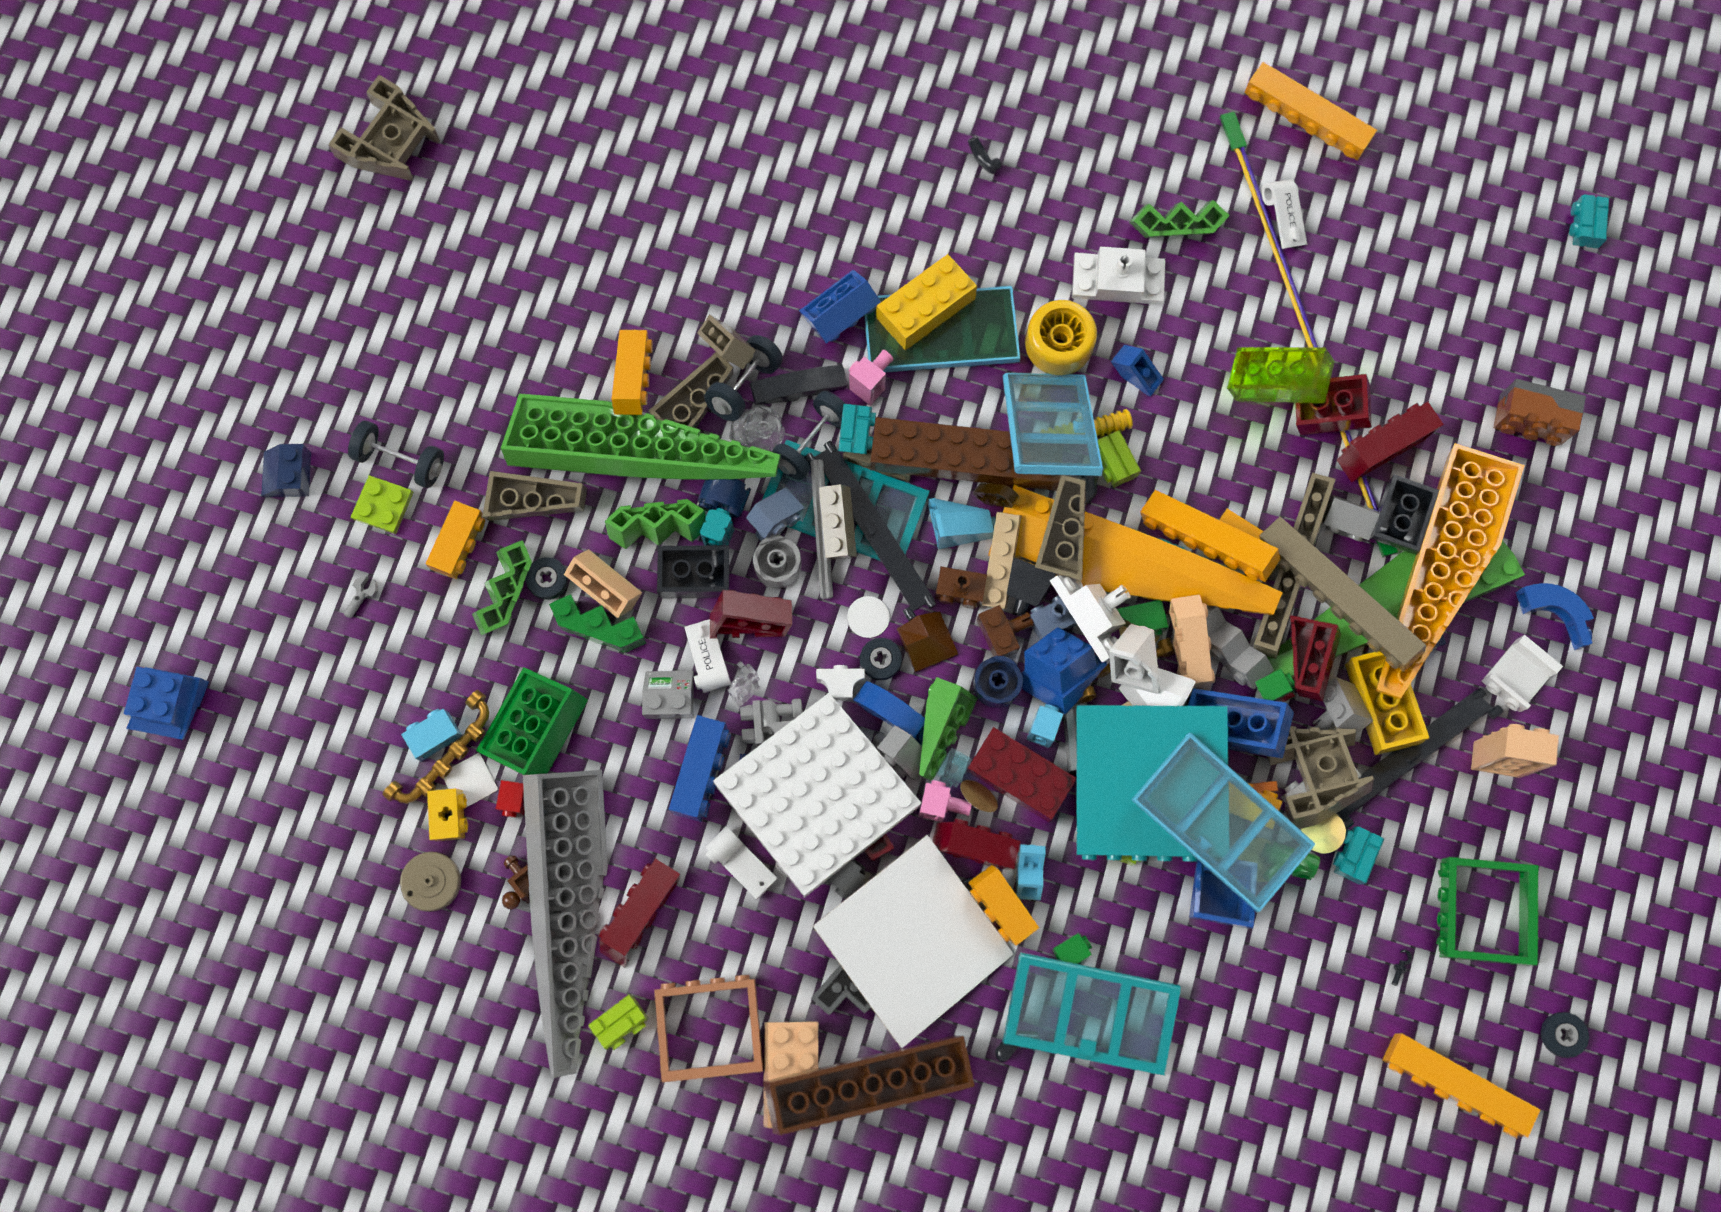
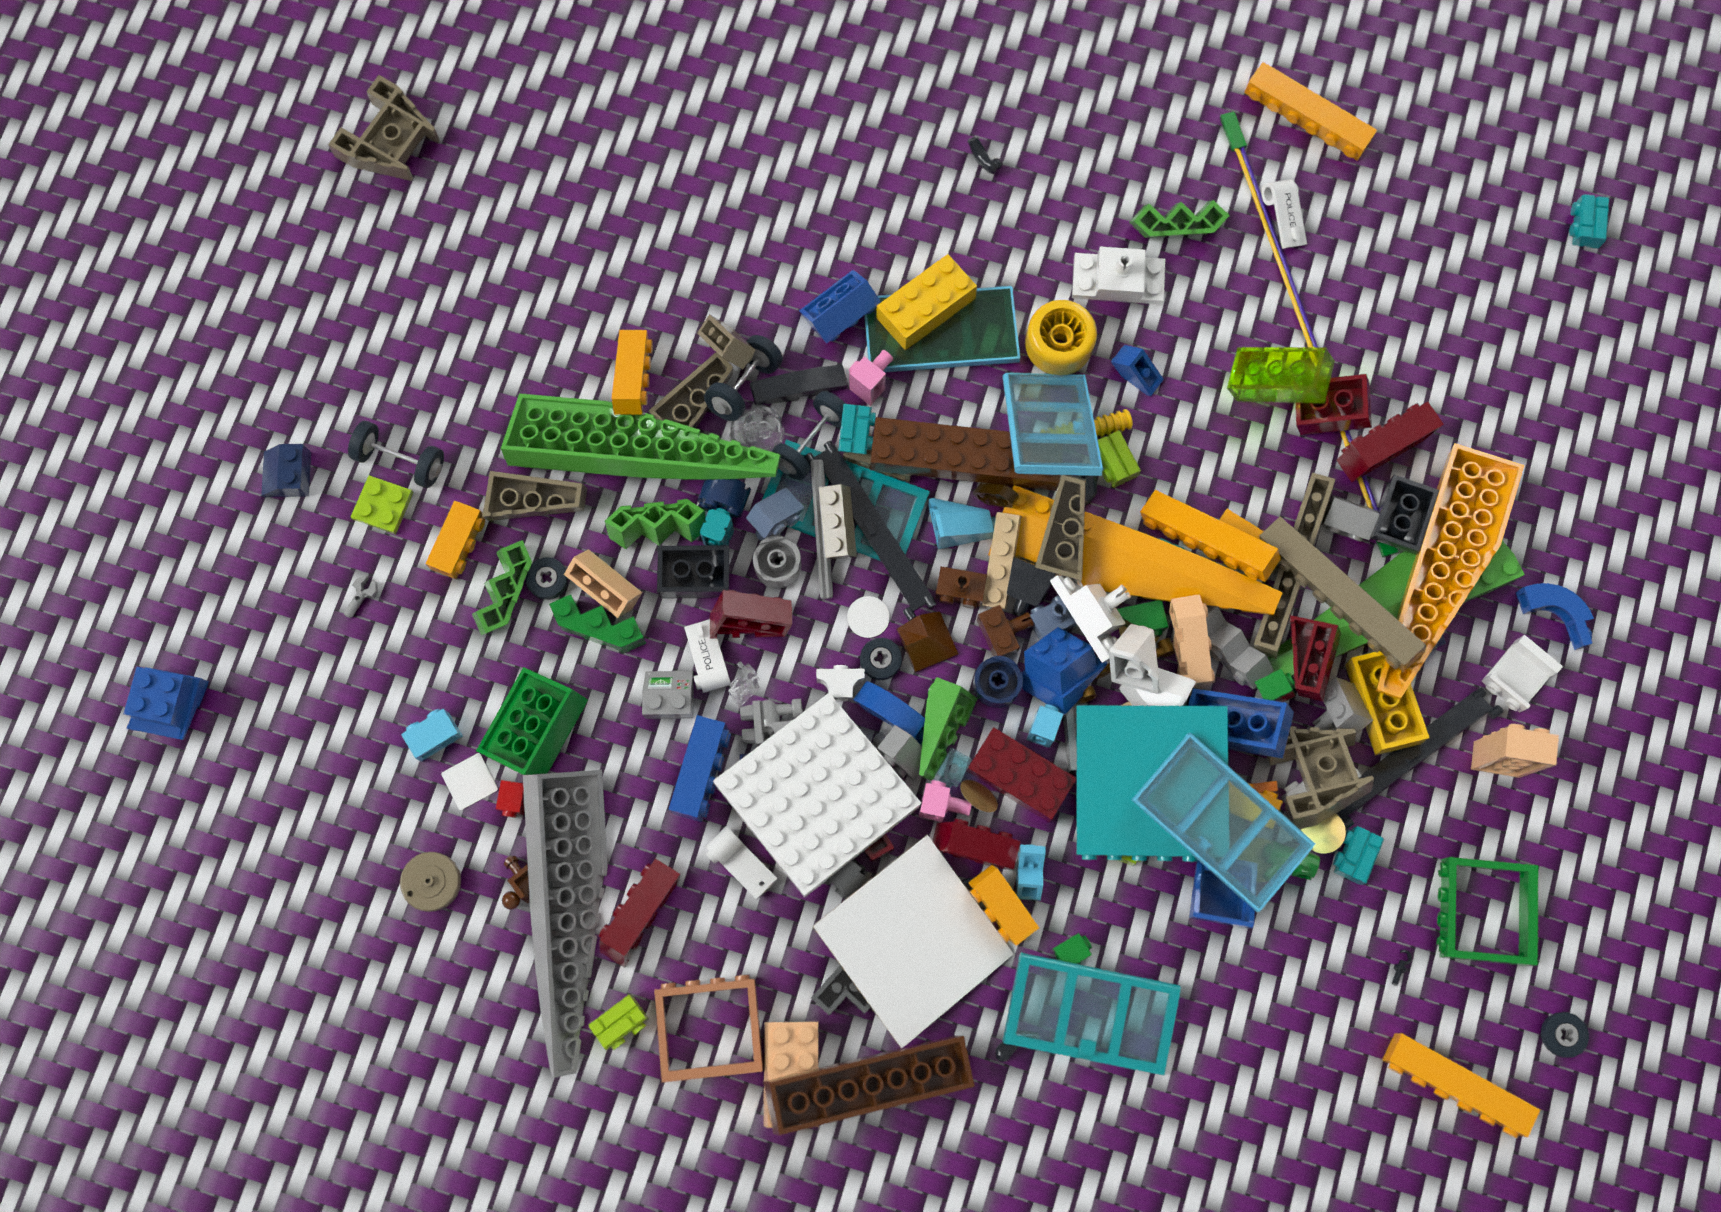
(439, 804): yellow brick -> none
(442, 767): pearl gold bar -> none
(1539, 412): dark orange piece -> none

